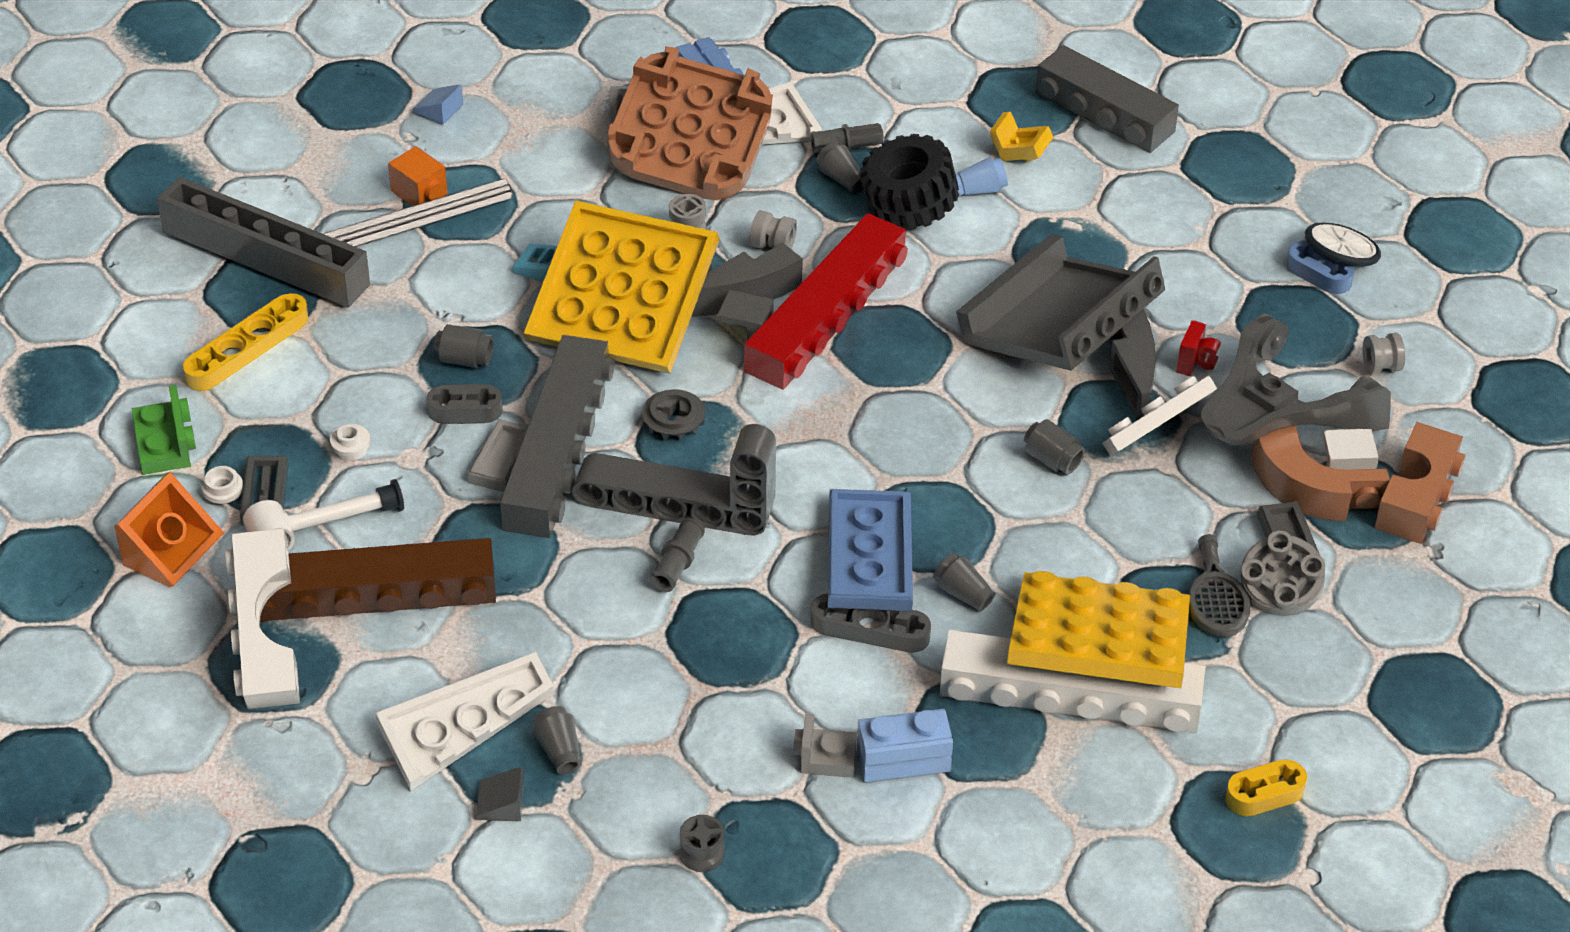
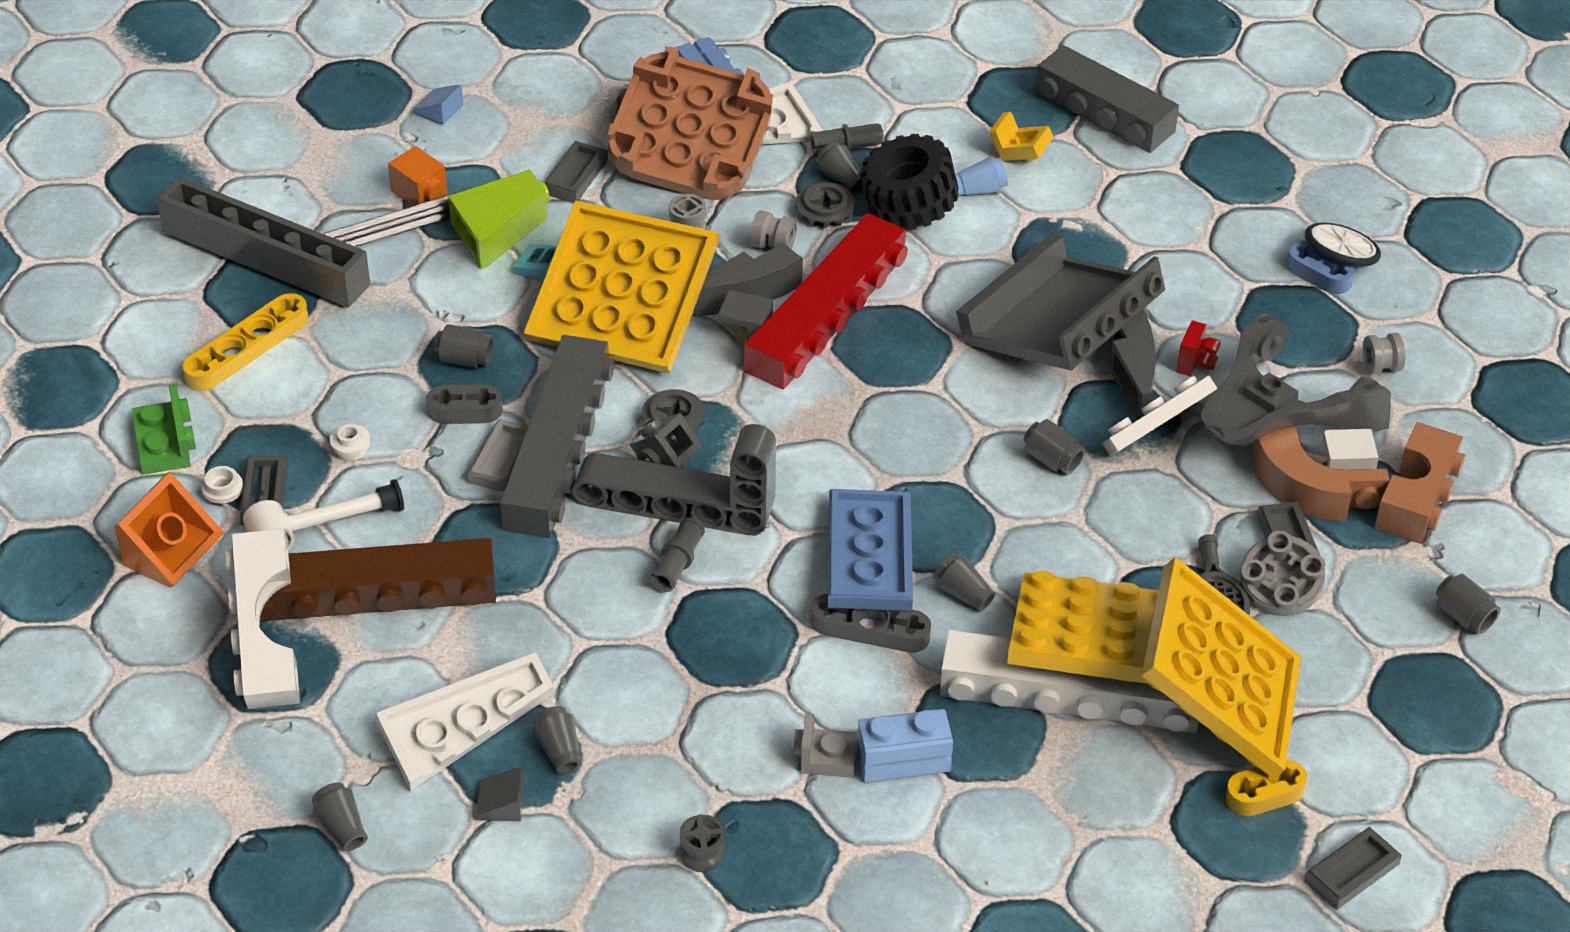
(339, 814): none -> dark grey cone
(498, 214): none -> lime slope
(576, 171): none -> dark grey tile
(666, 441): none -> dark grey brick
(839, 199): none -> dark grey gear
(1222, 667): none -> yellow plate
(1353, 868): none -> dark grey tile
(1467, 603): none -> dark grey brick

